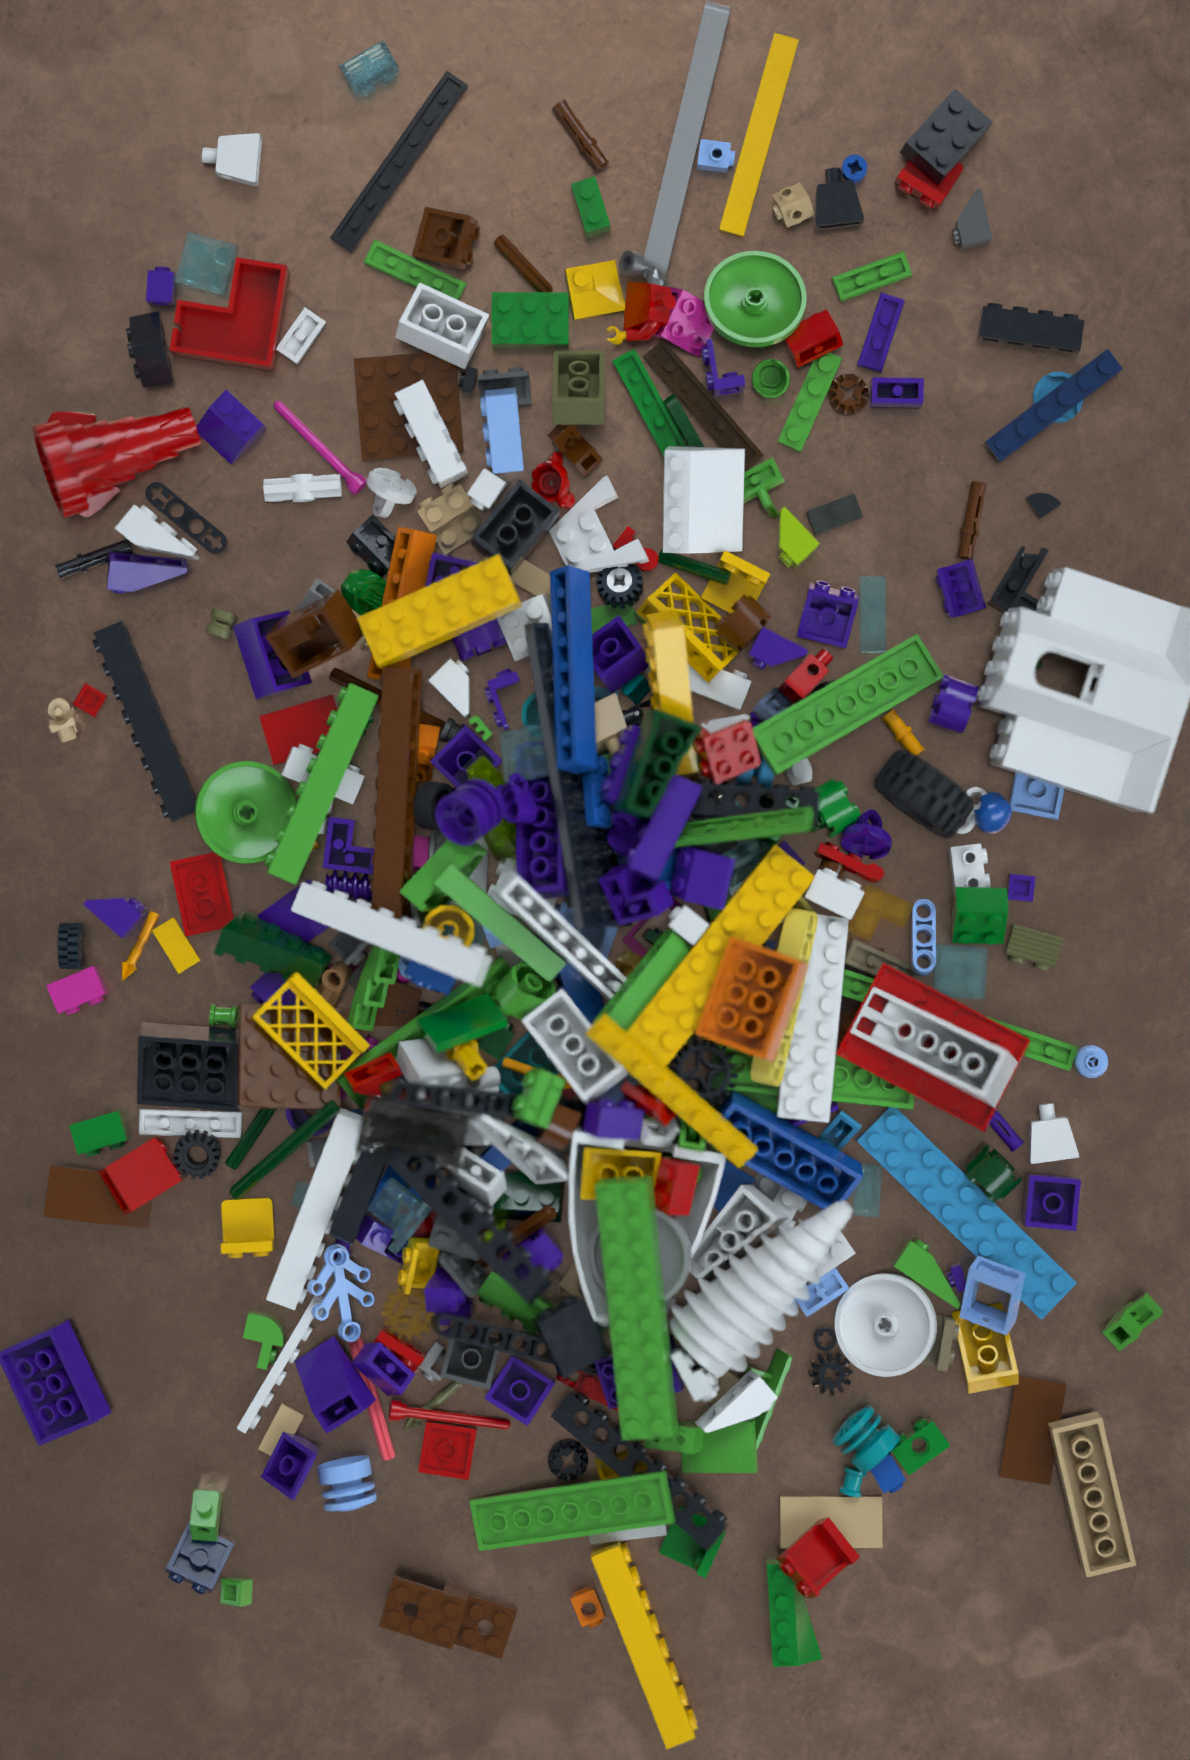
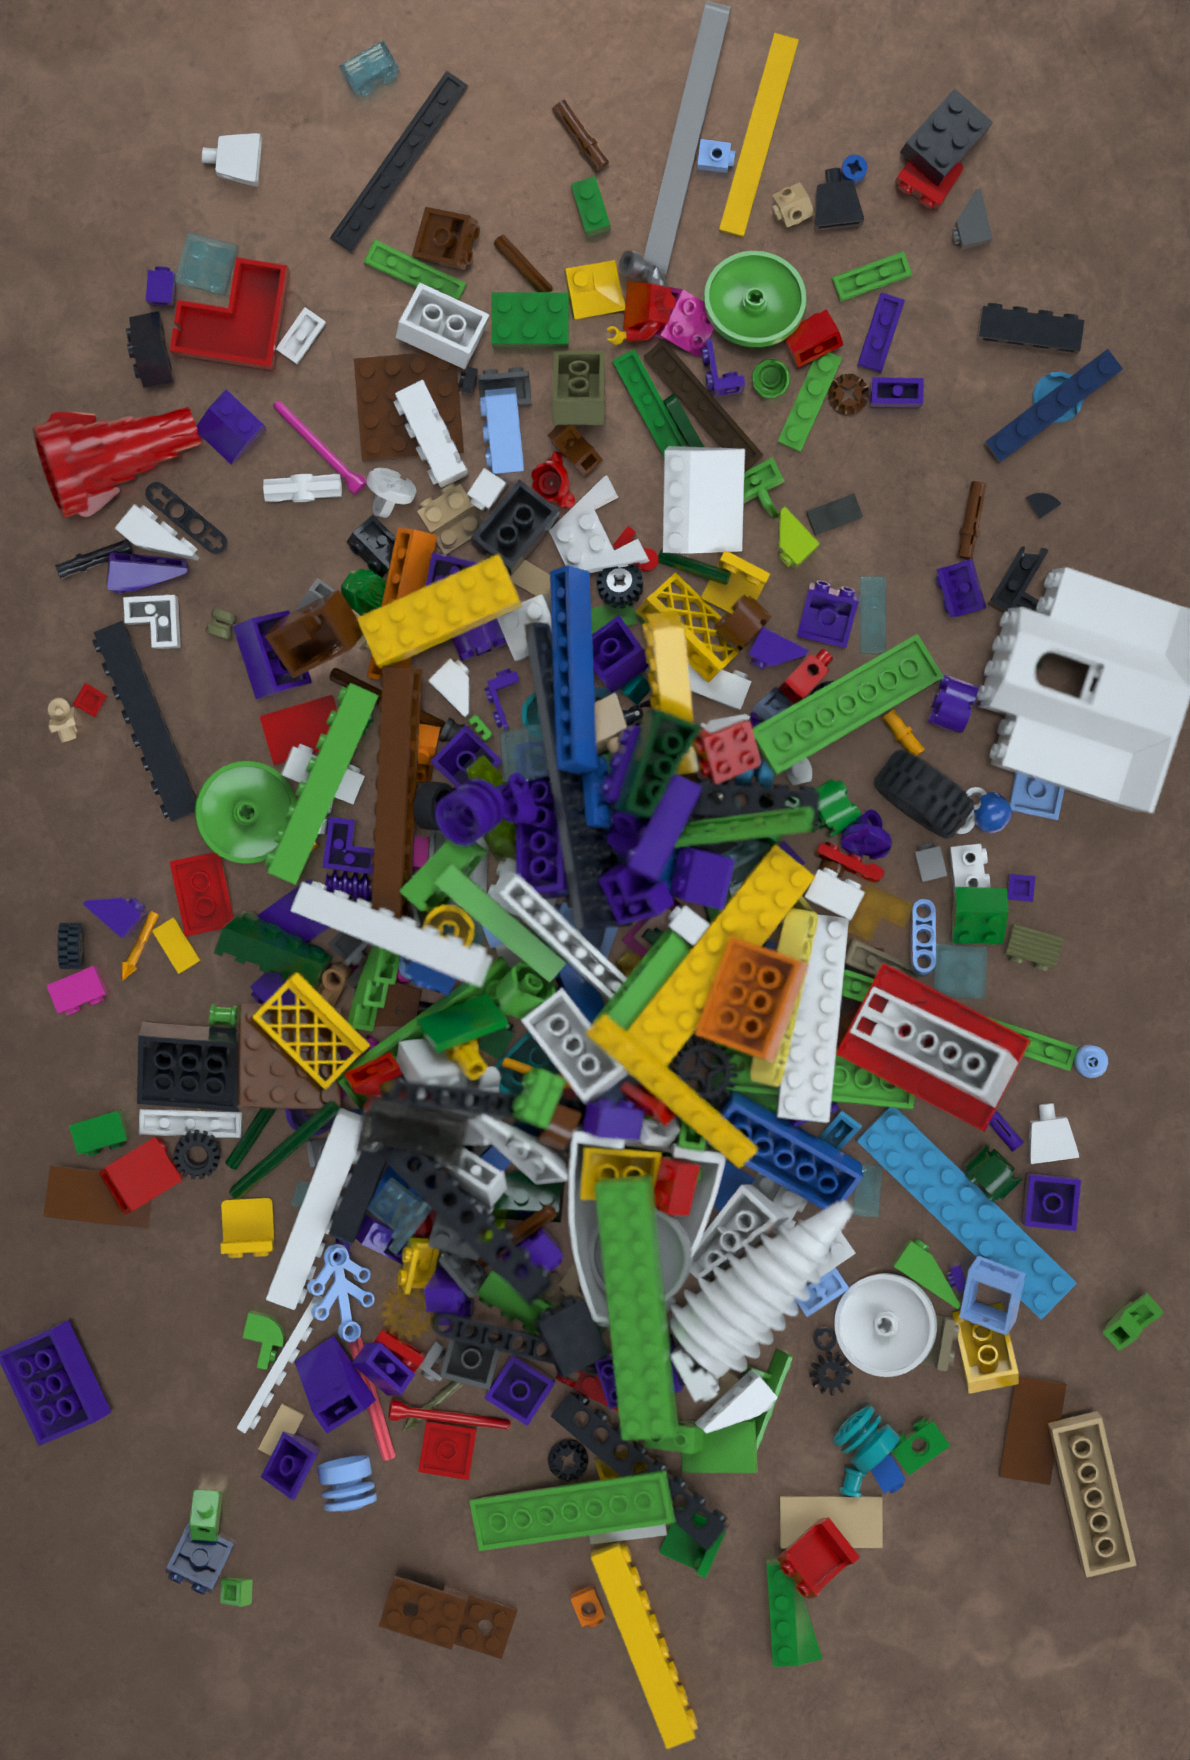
(161, 613): none -> white brick
(929, 862): none -> light grey brick

